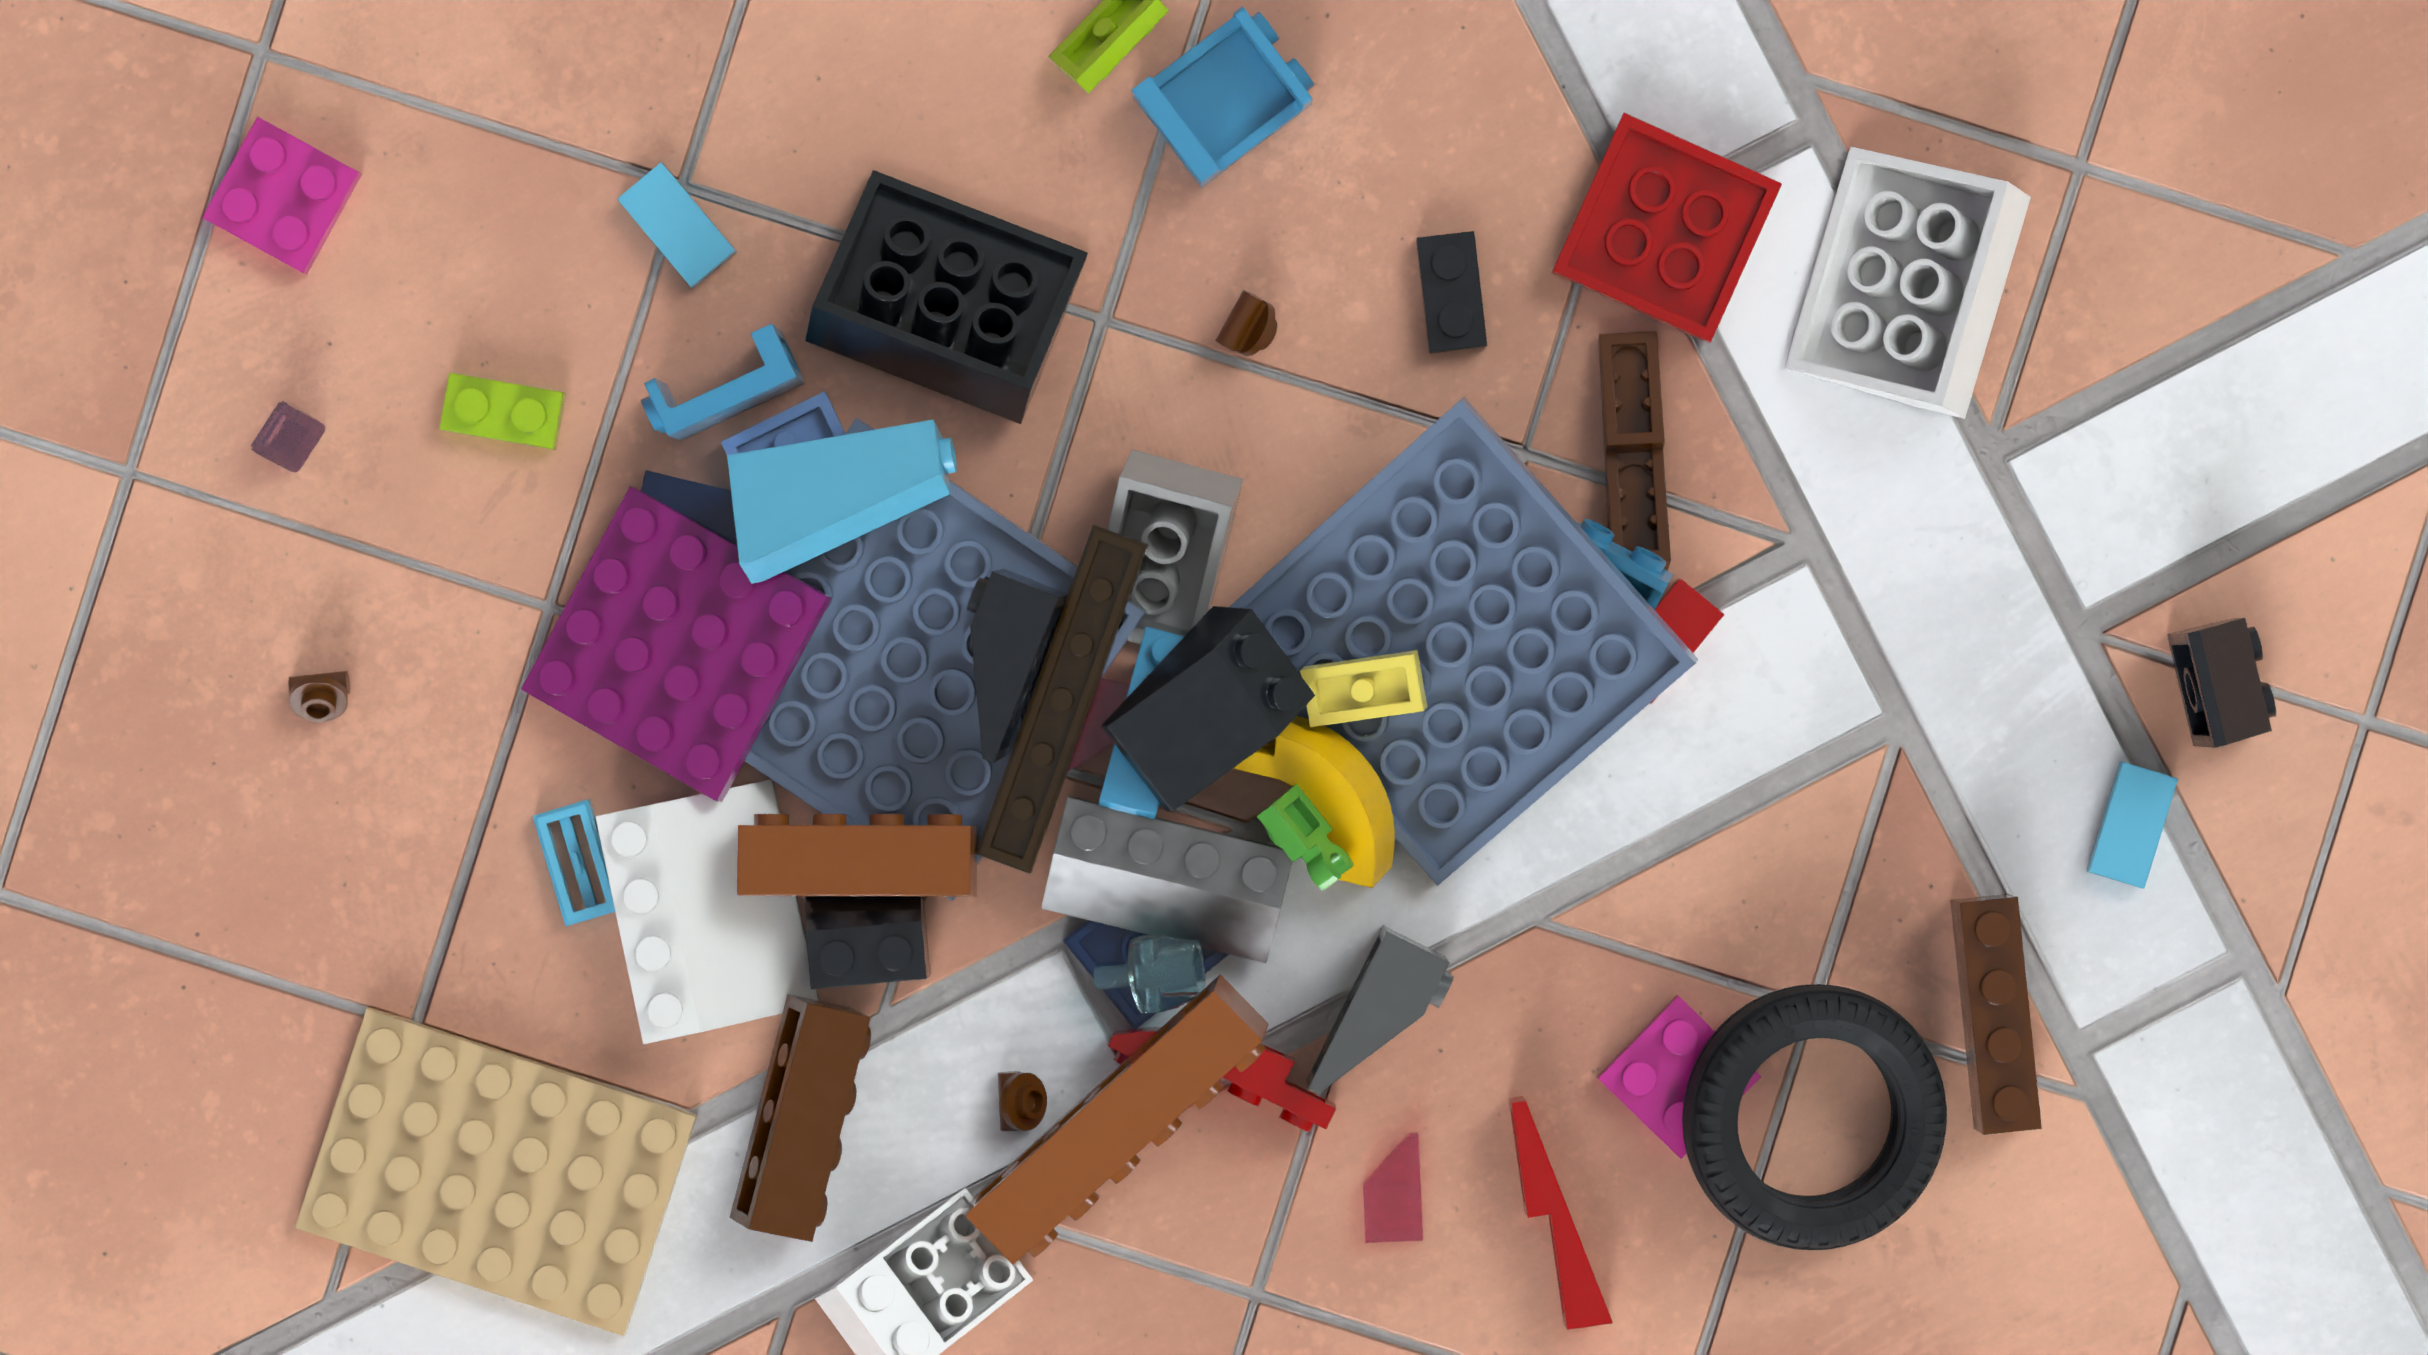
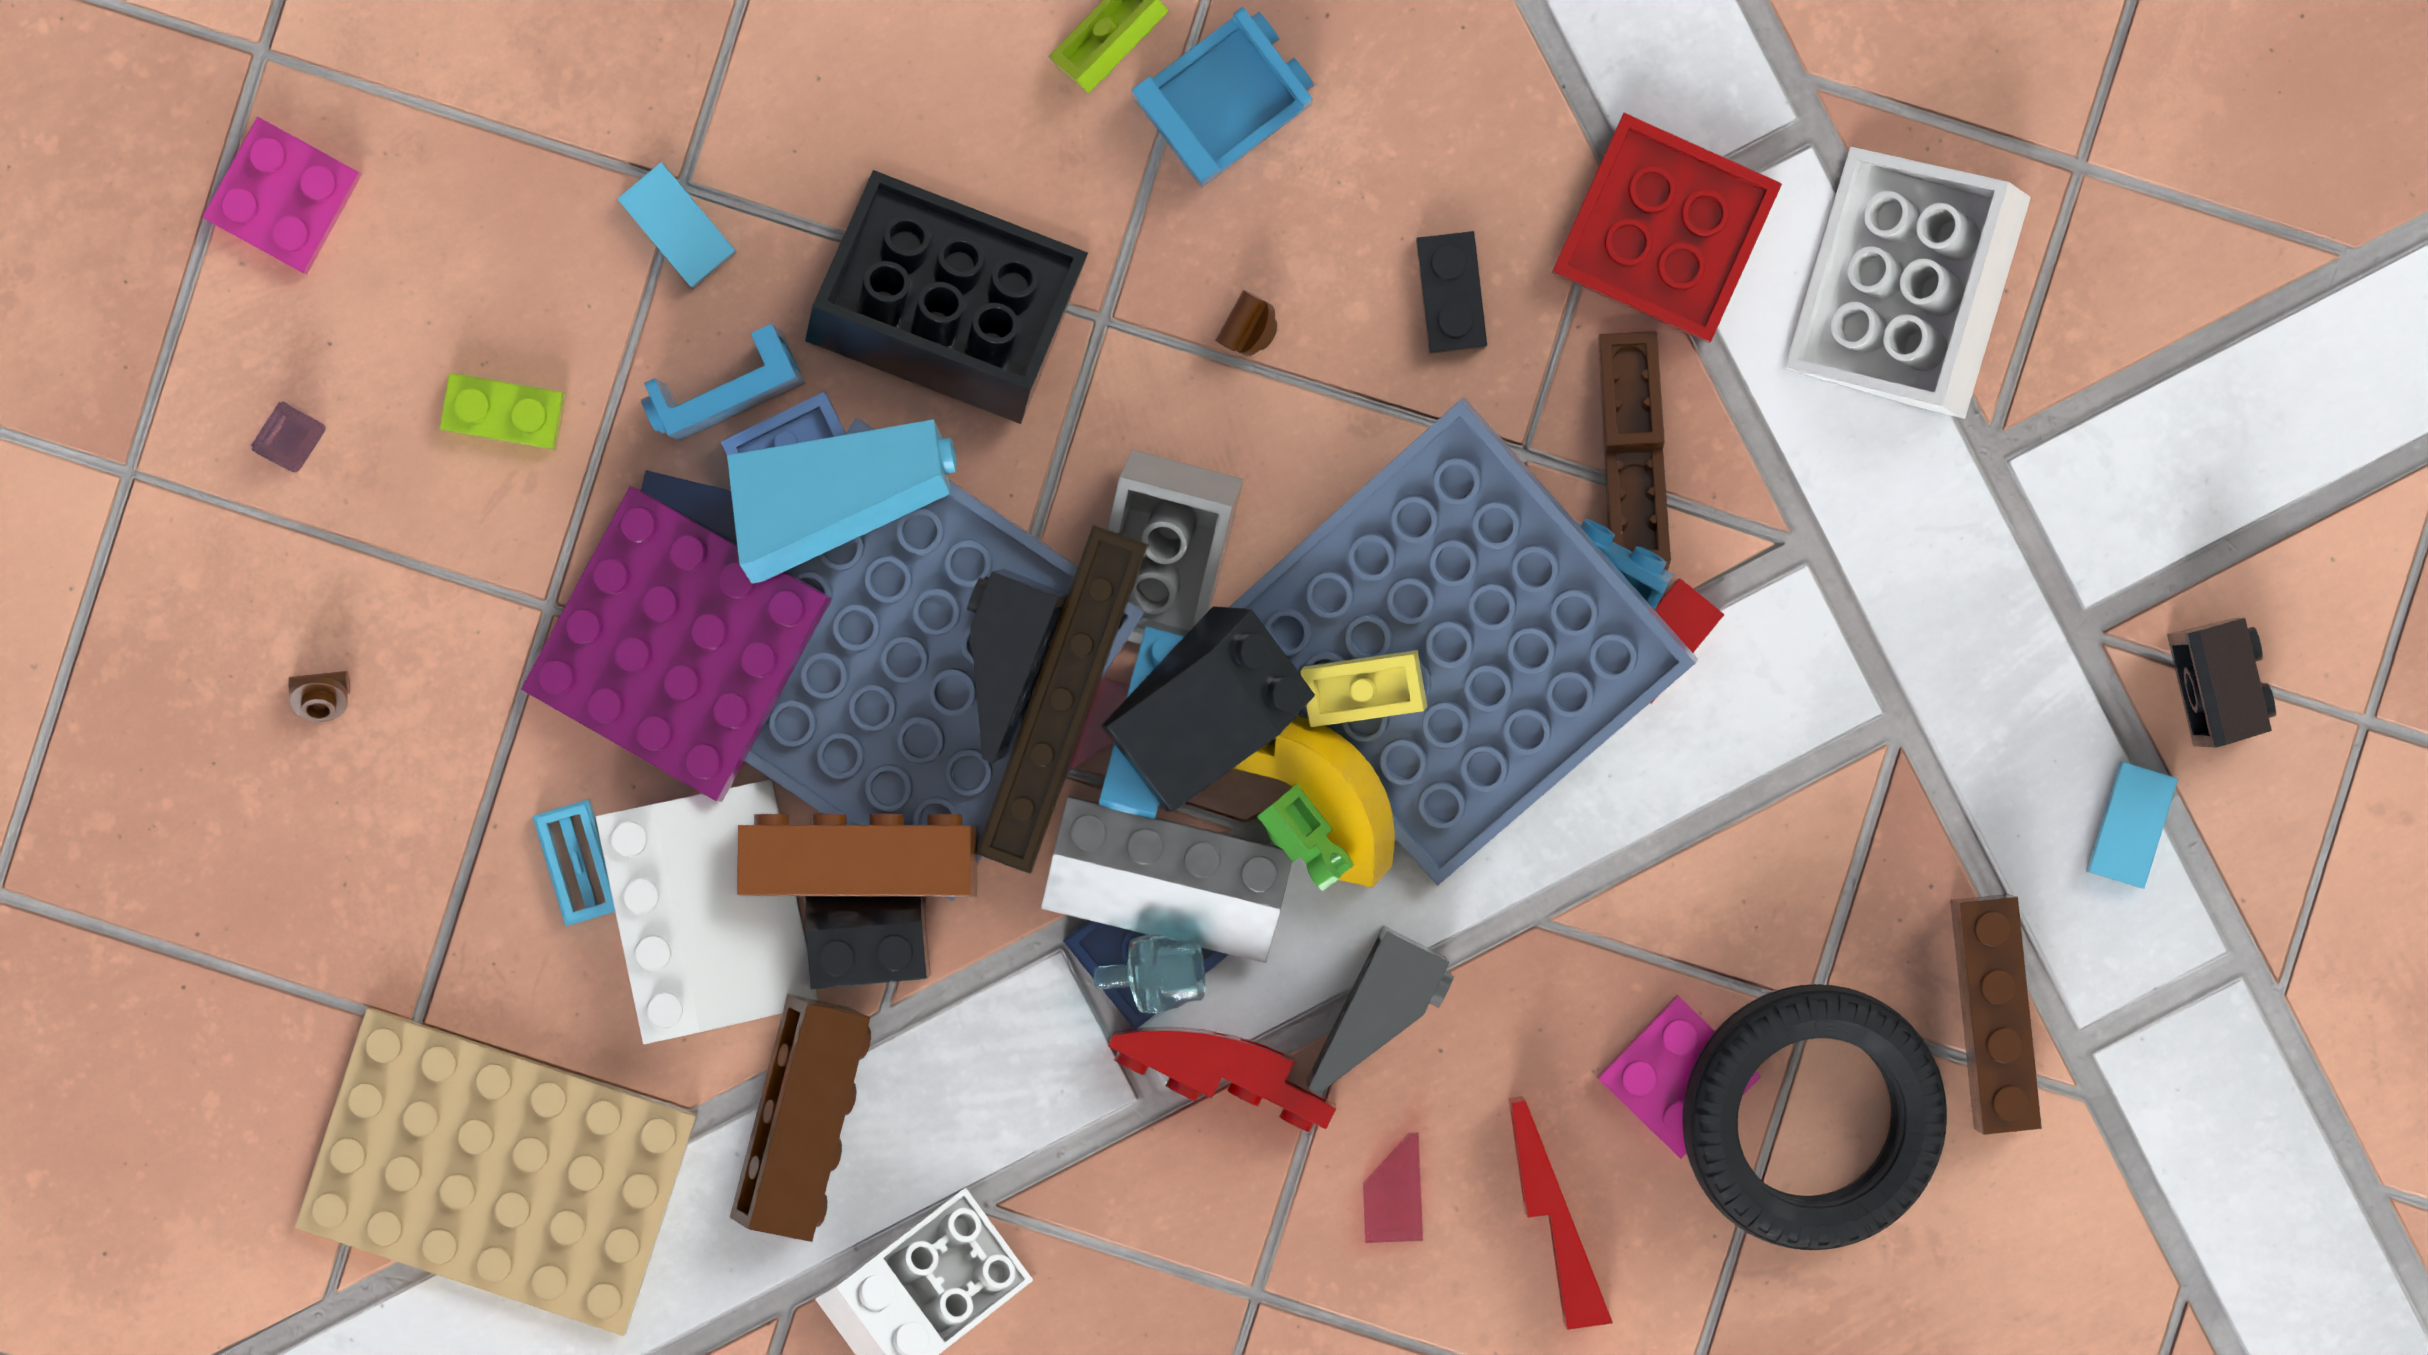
(1020, 1100): reddish brown plate -> none
(1118, 1120): dark orange brick -> none

